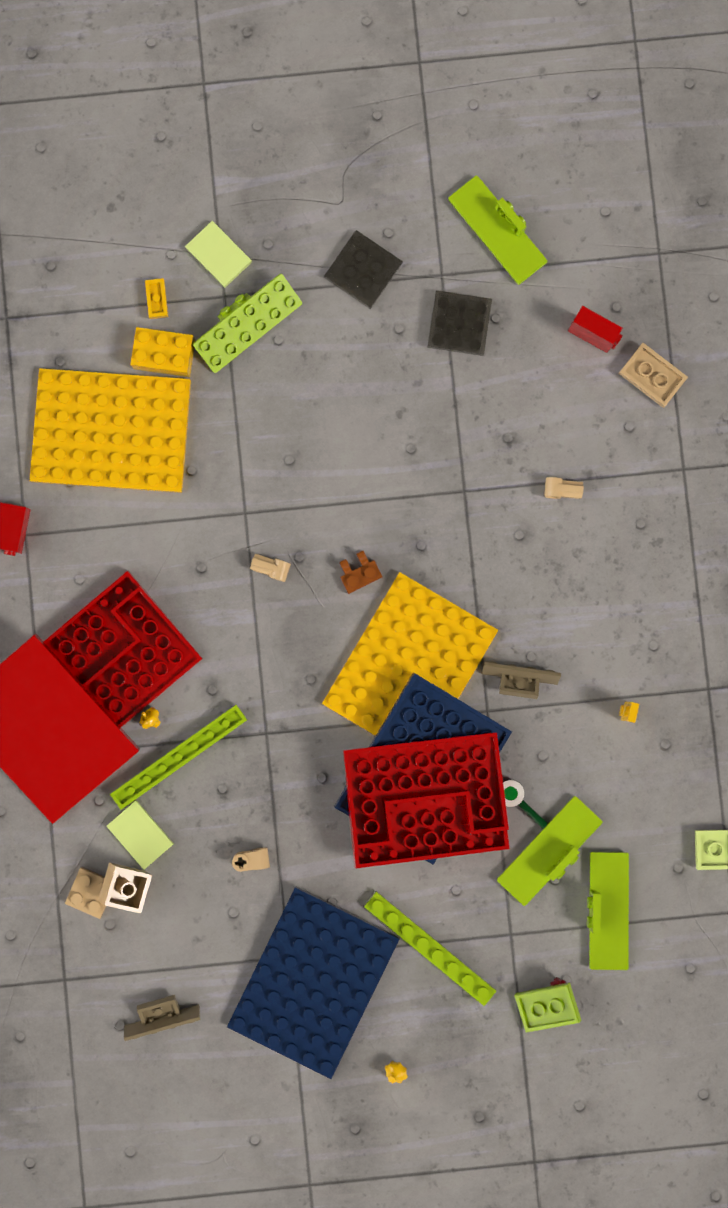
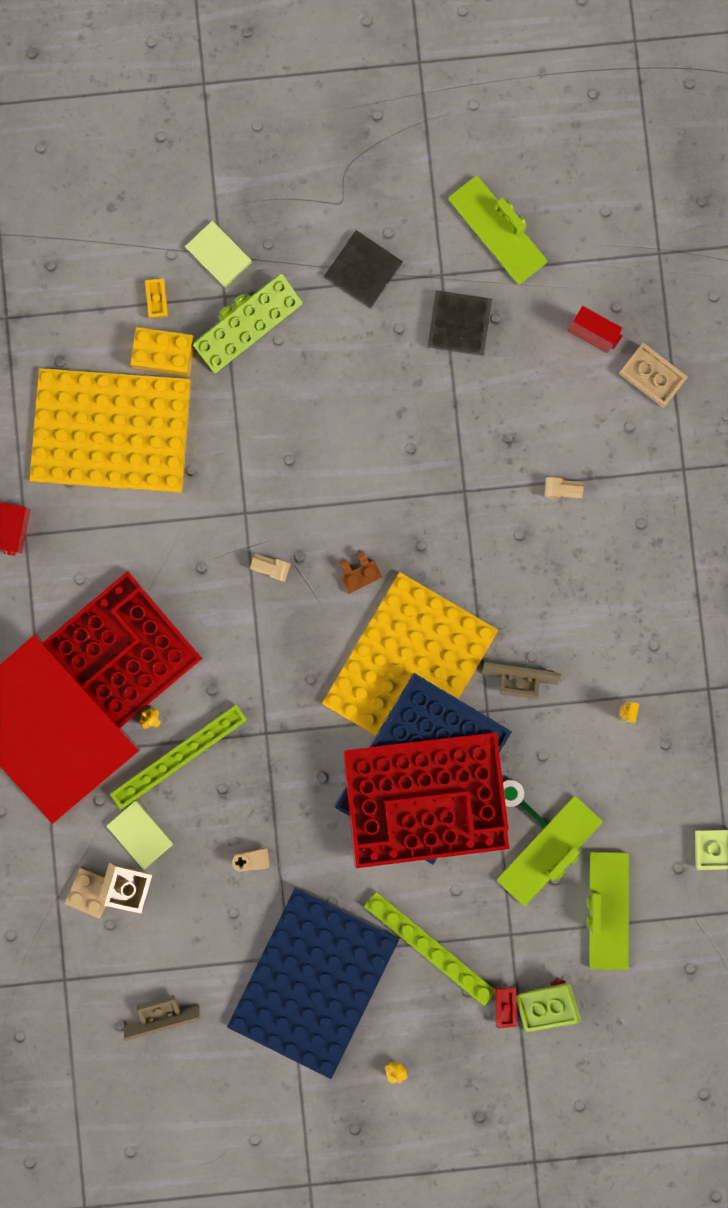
(505, 1007): none -> red plate

